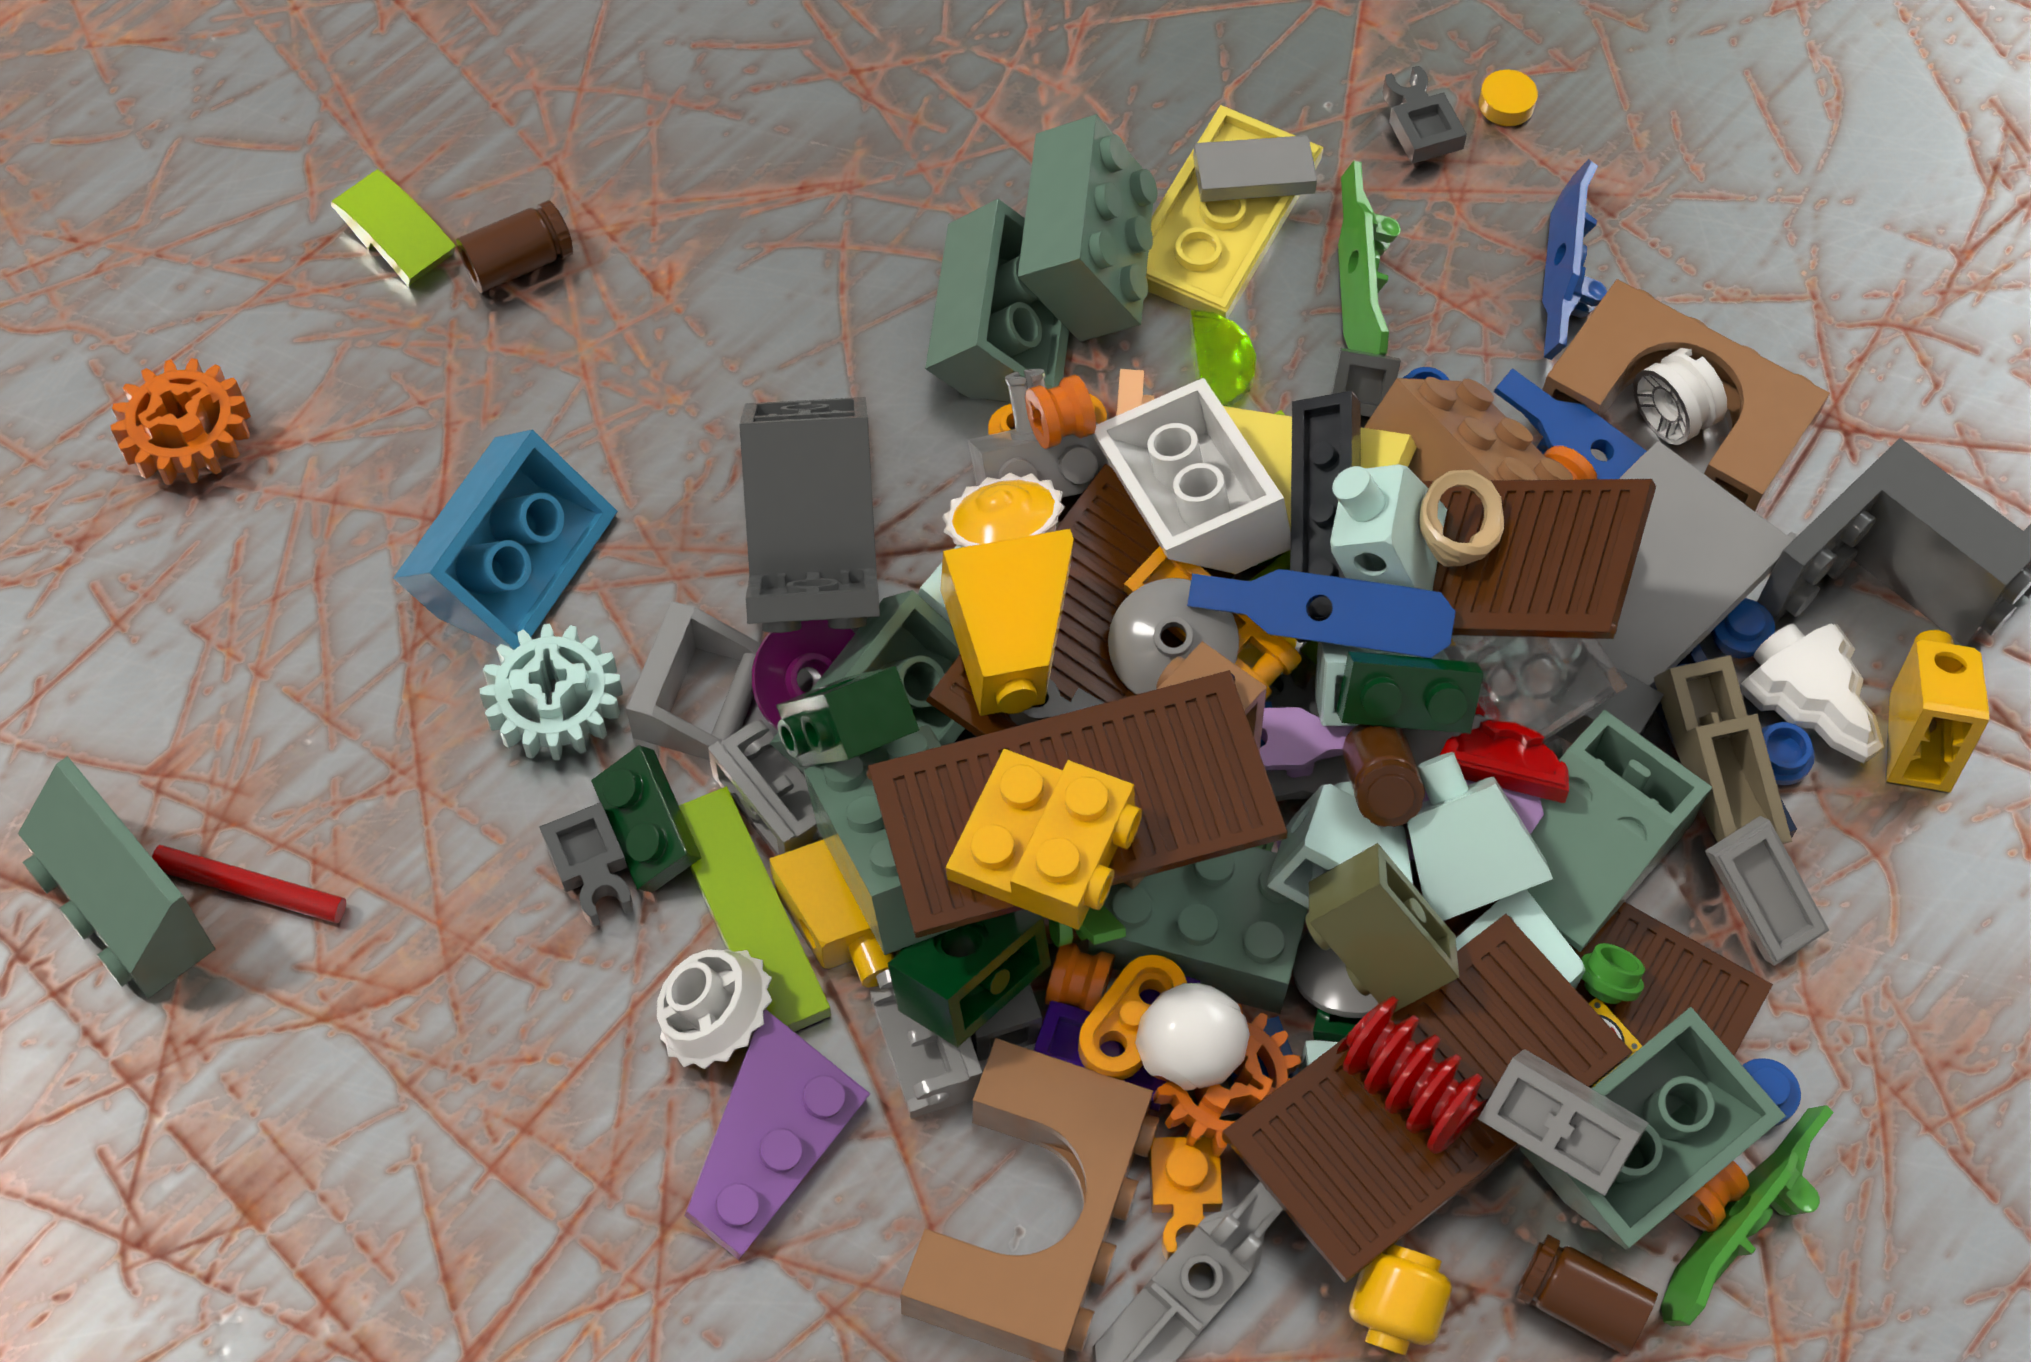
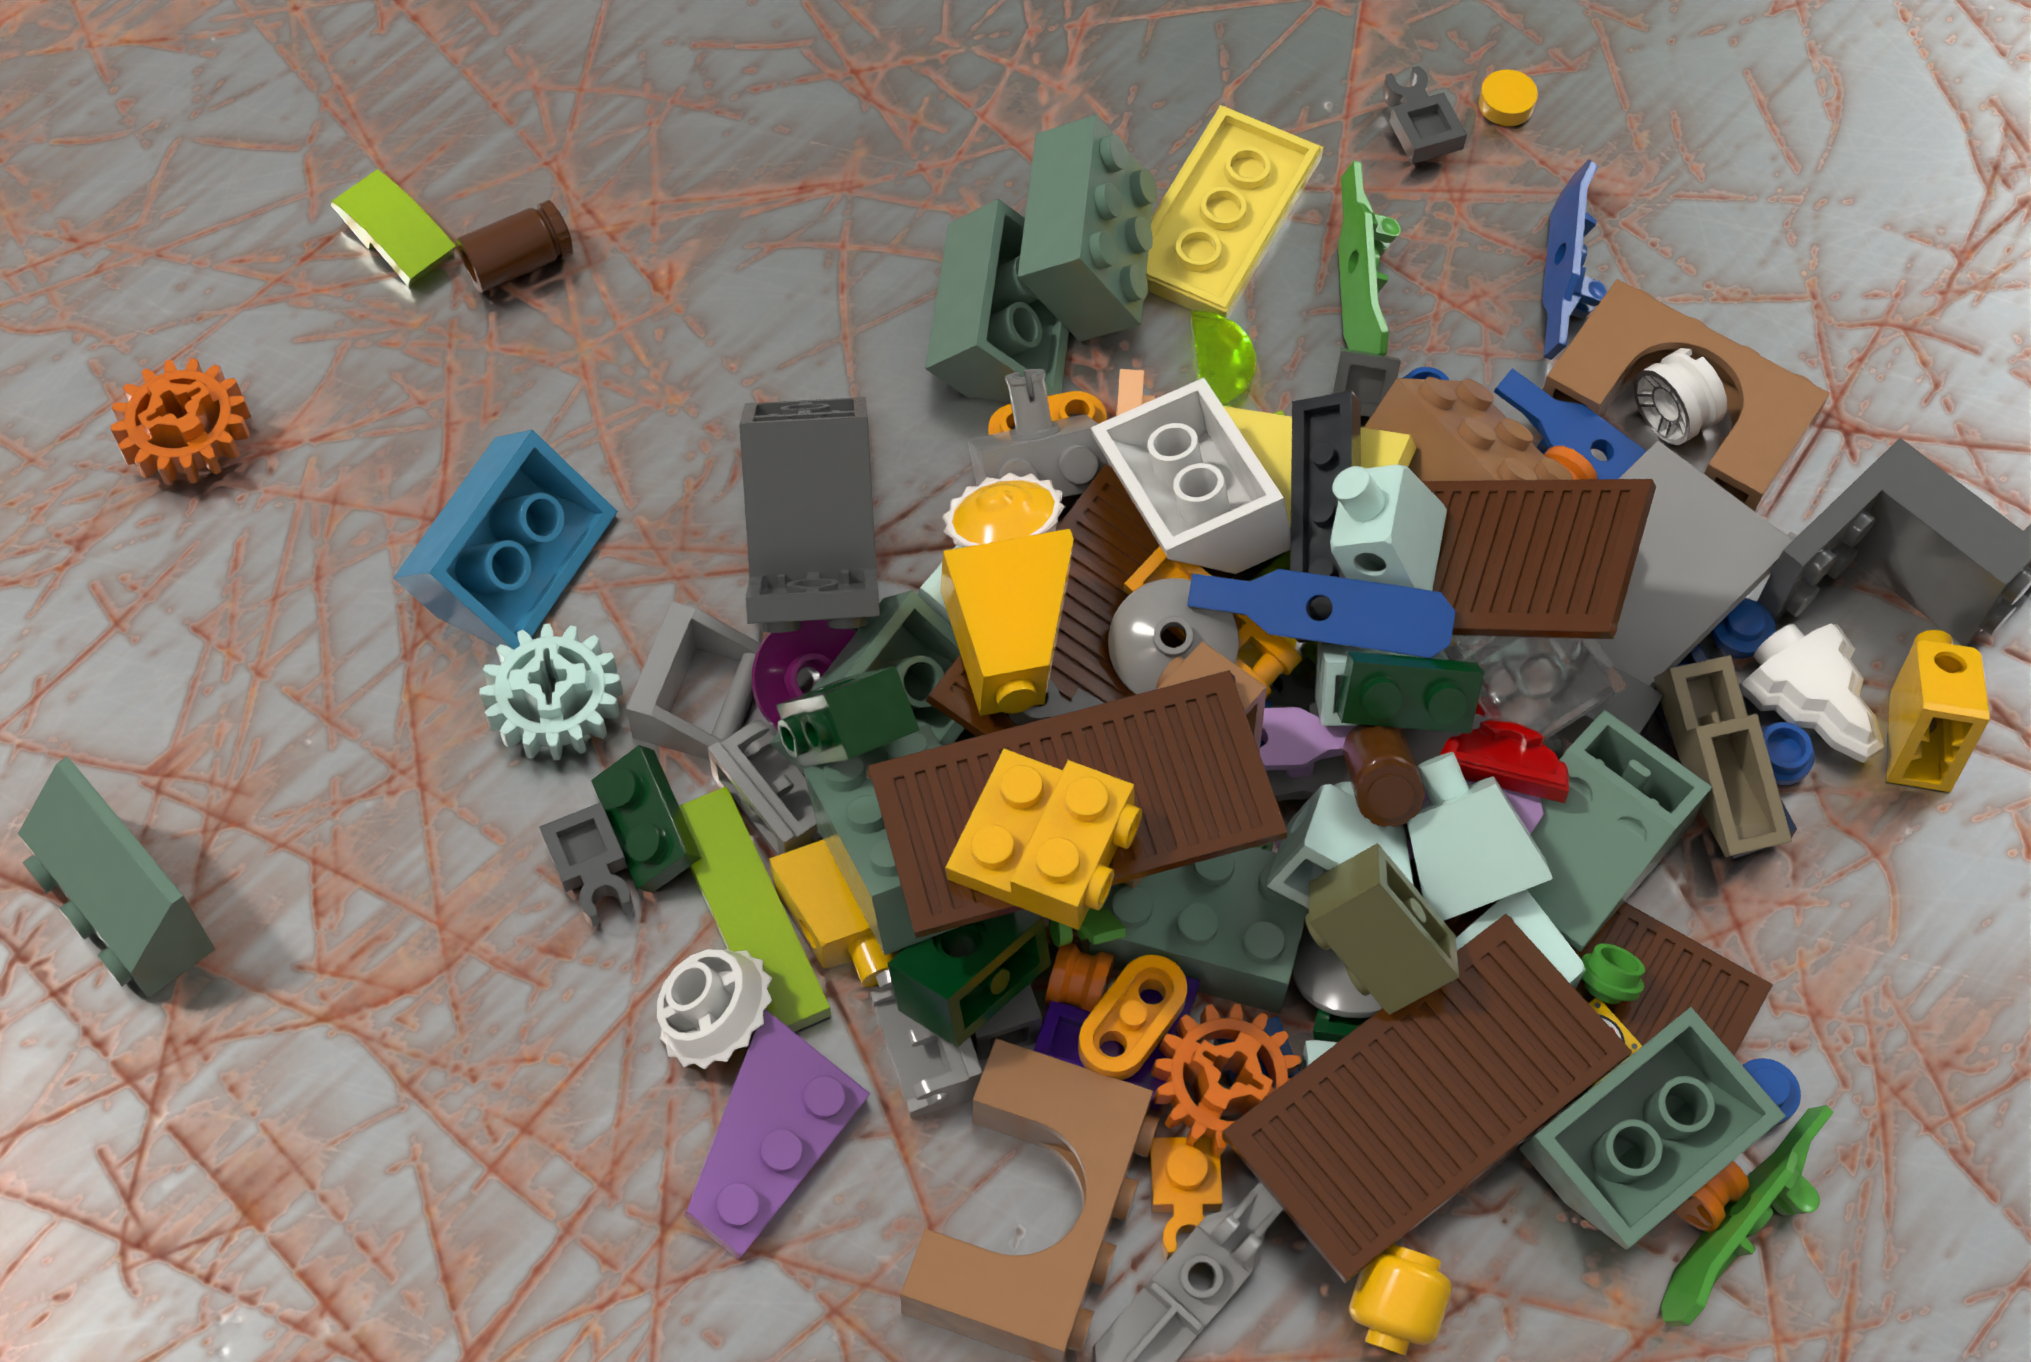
(250, 884): red bar -> none
(1060, 411): orange wheel -> none
(1192, 1036): white hair -> none
(1254, 168): light grey tile -> none
(1412, 1075): red piece -> none
(1446, 550): tan piece -> none
(1563, 1121): light grey hinge -> none
(1586, 1294): reddish brown piece -> none
(1767, 890): light grey tile -> none

